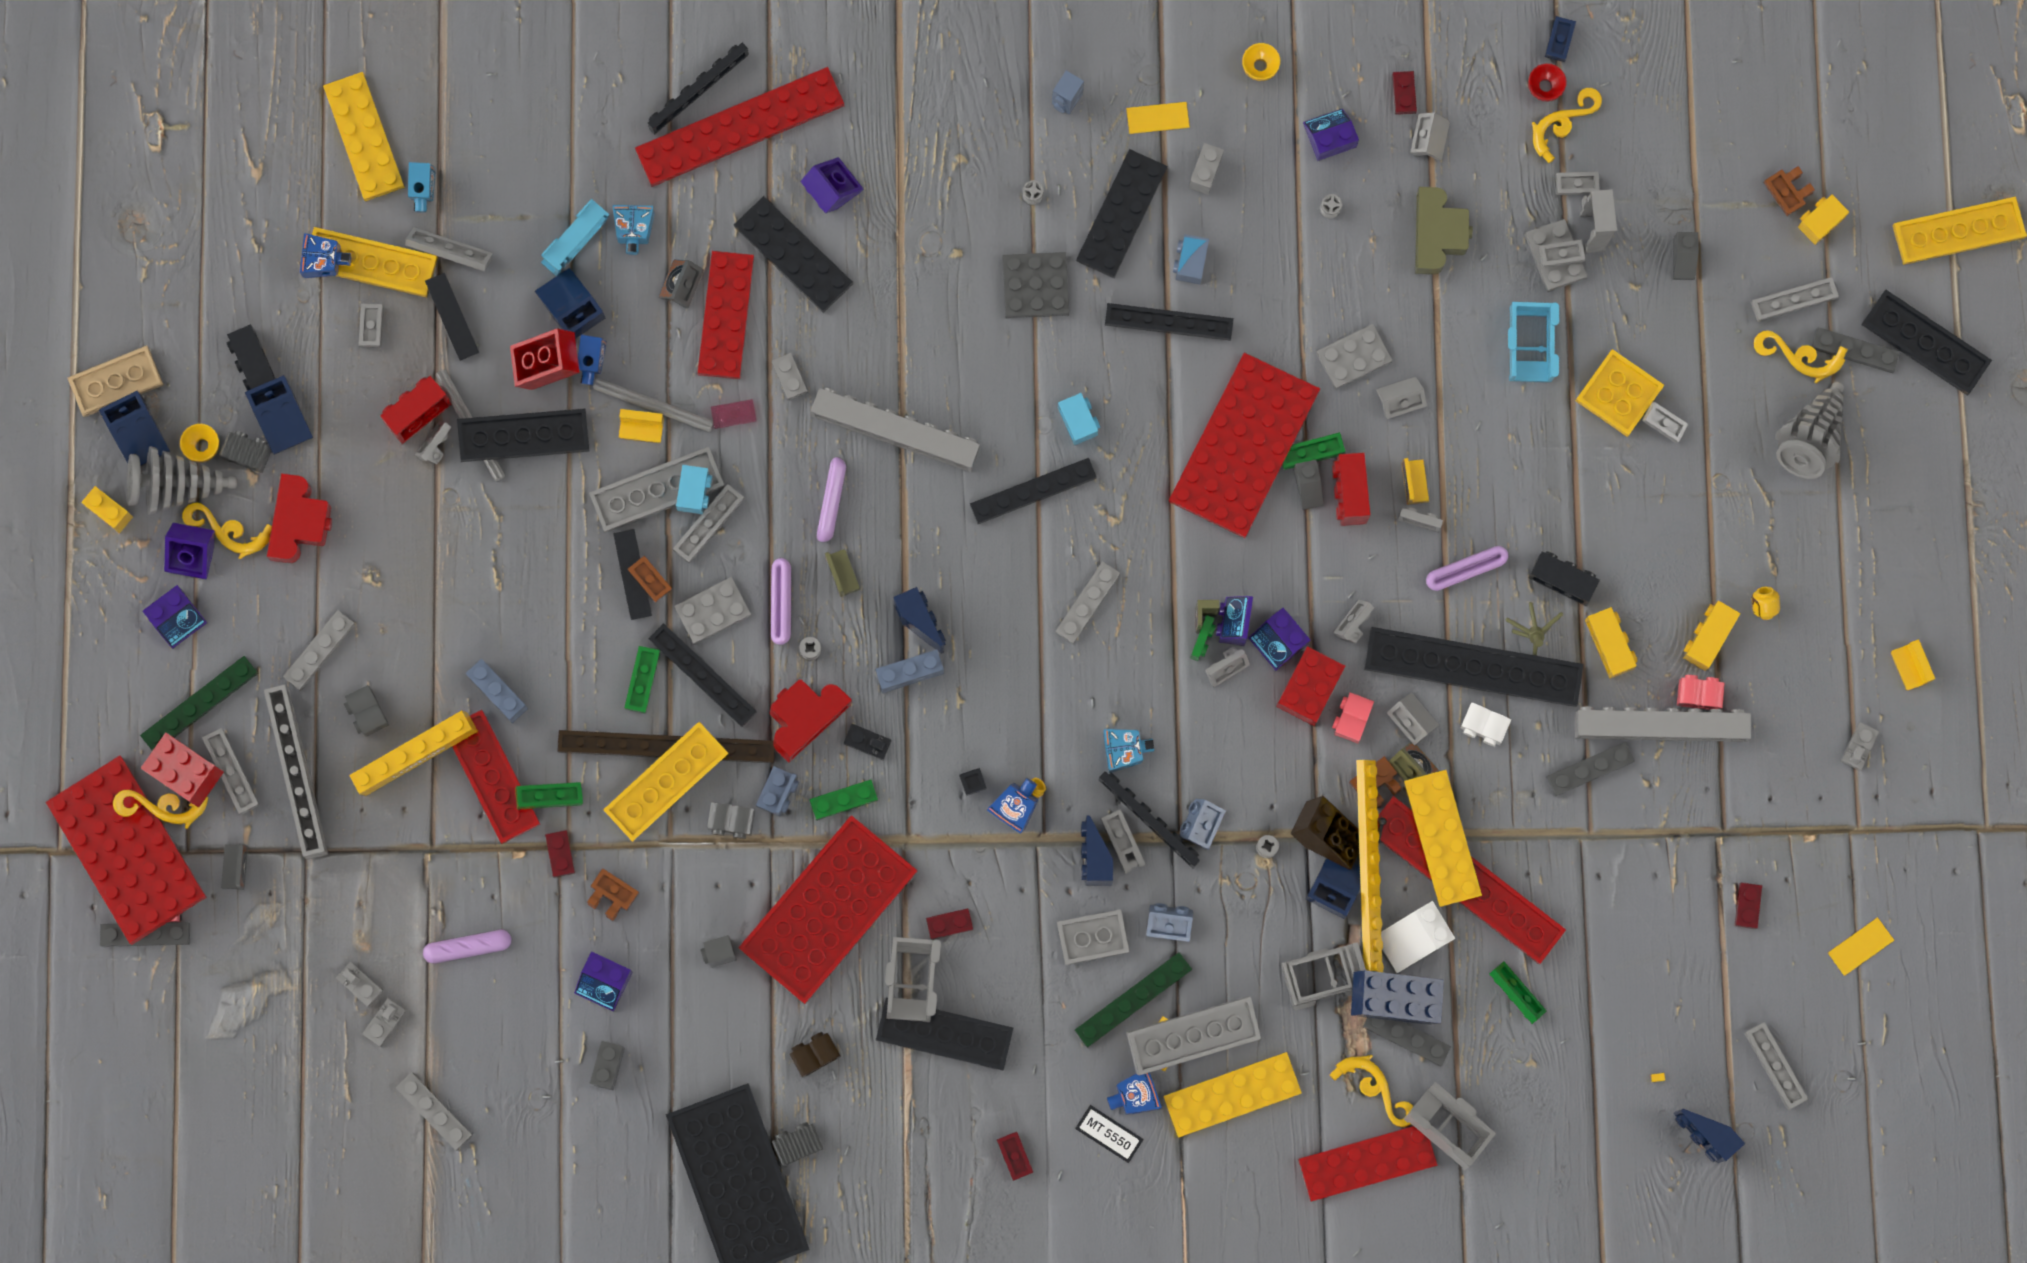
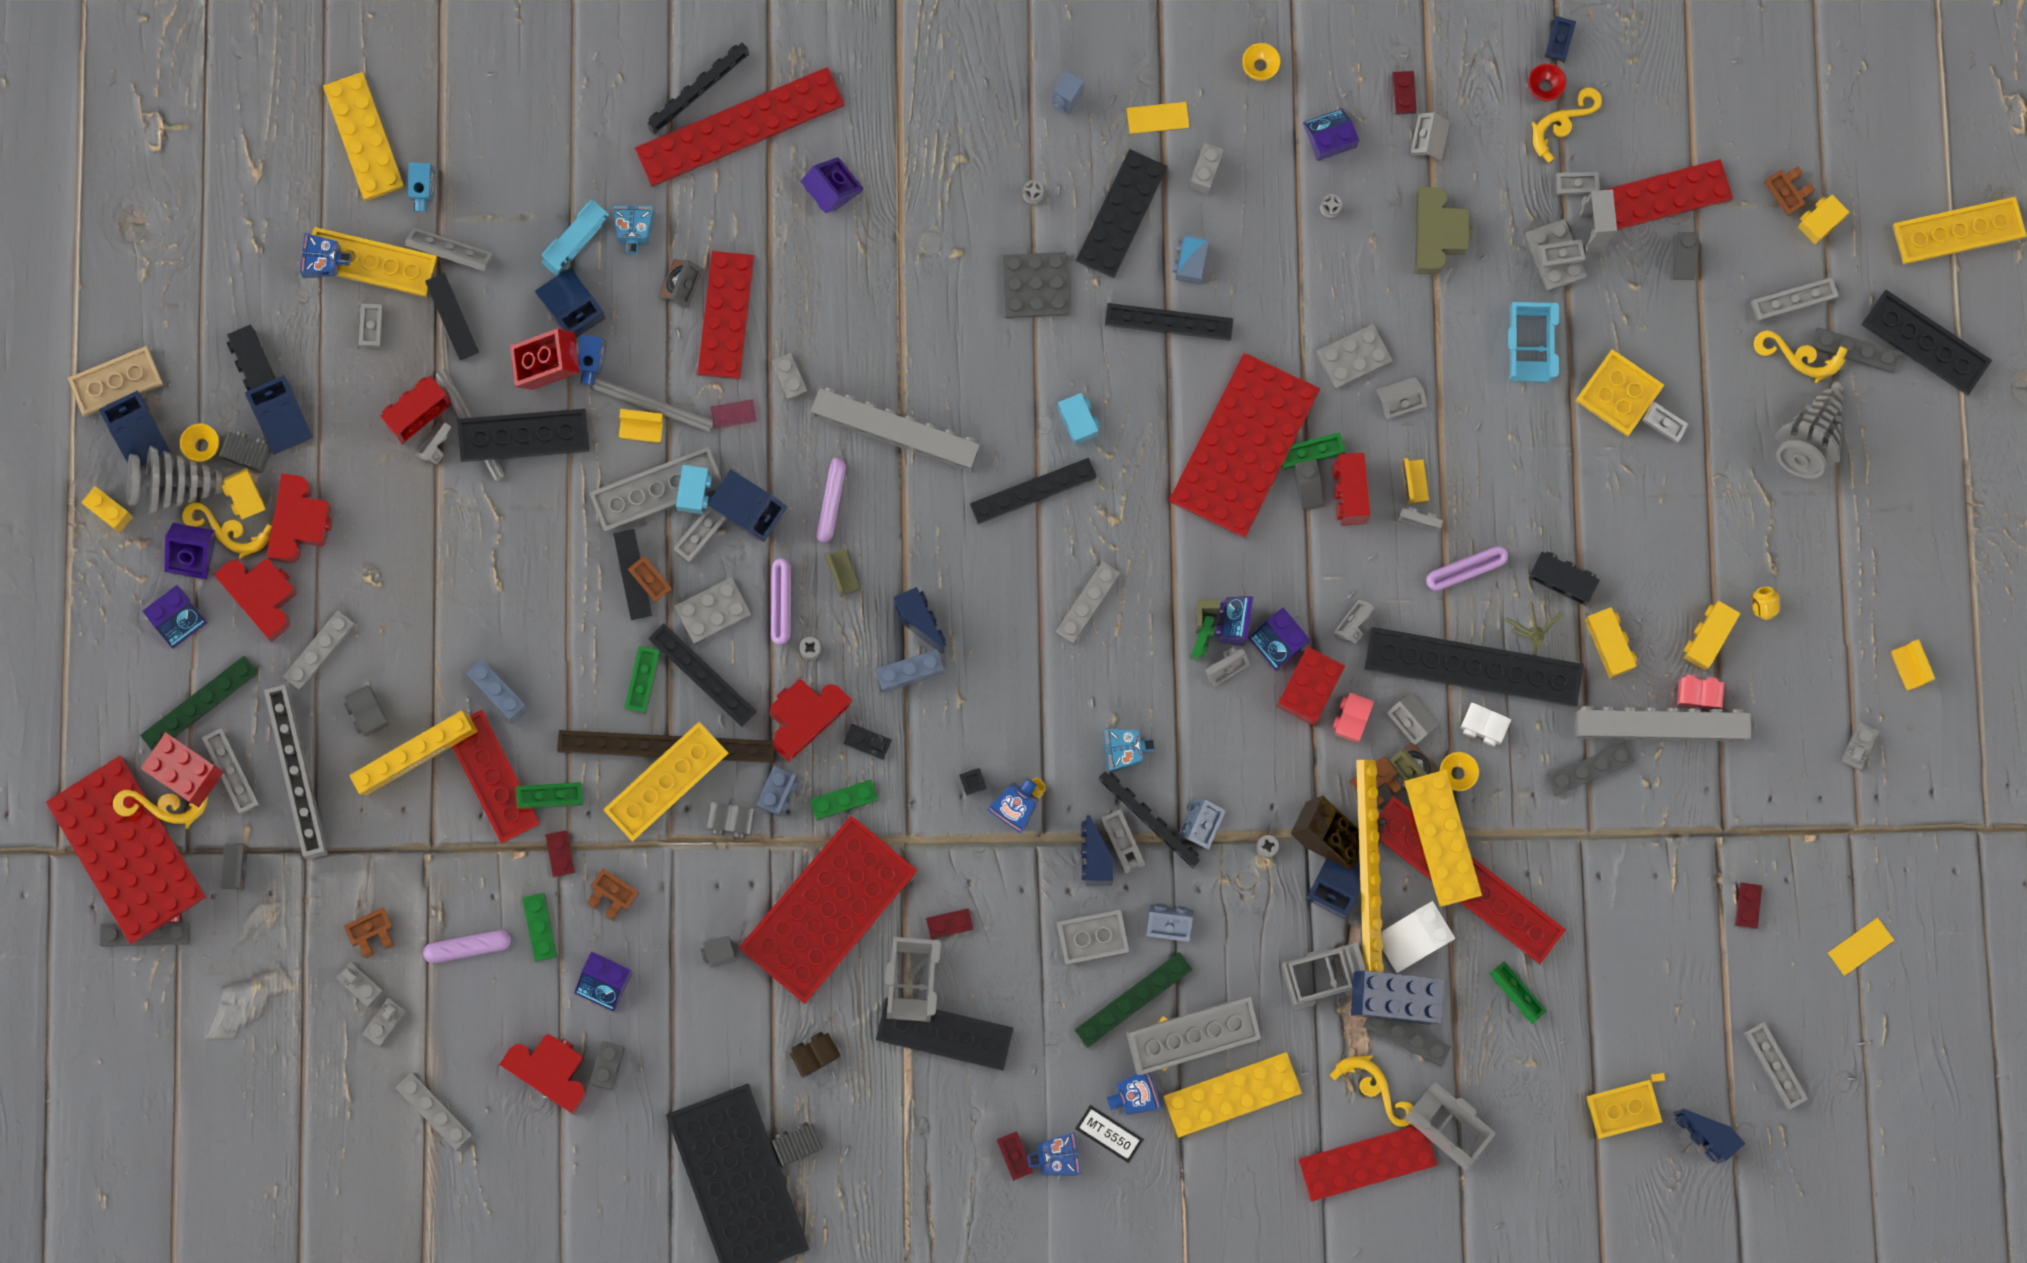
(243, 493): none -> yellow brick
(259, 593): none -> red brick
(368, 927): none -> dark orange plate
(539, 927): none -> green plate
(549, 1070): none -> red brick
(747, 505): none -> dark blue slope
(793, 254): black plate -> none
(1057, 1156): none -> blue torso
(1467, 764): none -> yellow piece
(1624, 1109): none -> yellow plate
(1670, 194): none -> red plate

